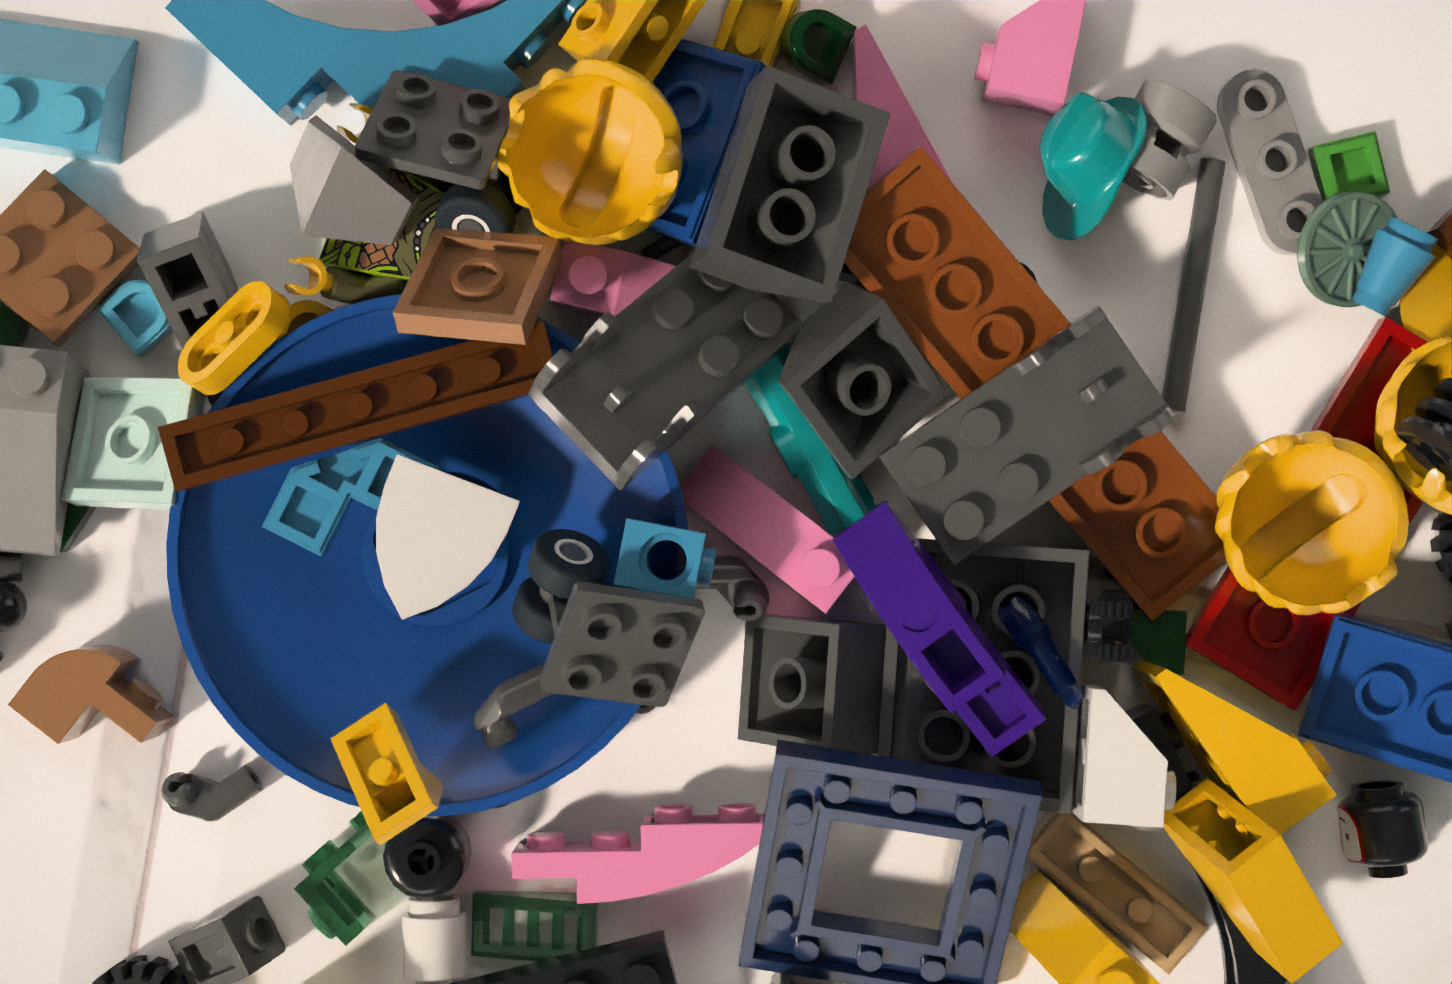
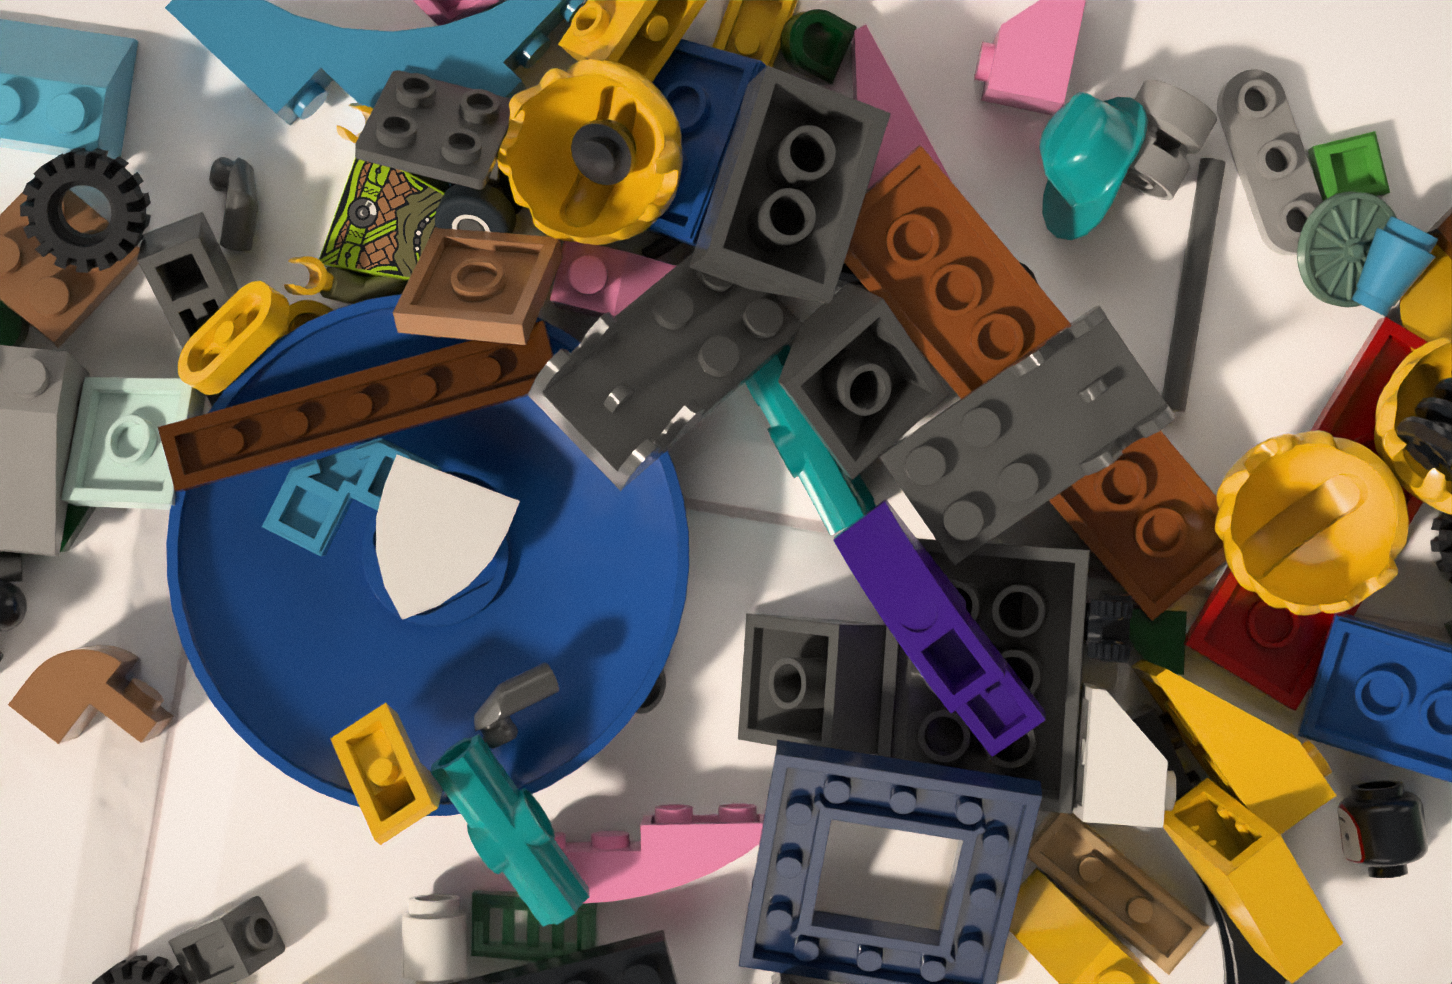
(52, 230): none -> black tyre
(136, 316): medium azure tile -> none
(208, 798): dark grey arm -> none
(241, 201): none -> dark grey arm
(333, 903): clear green bracket -> none
(343, 194): light grey slope -> none
(412, 871): black head -> none
(510, 830): none -> teal piece
(602, 636): dark grey plate -> none
(604, 151): none -> black plate
(633, 560): dark azure brick -> none
(740, 588): dark grey arm -> none
(767, 528): bright pink slope -> none
(1032, 633): clear blue piece -> none

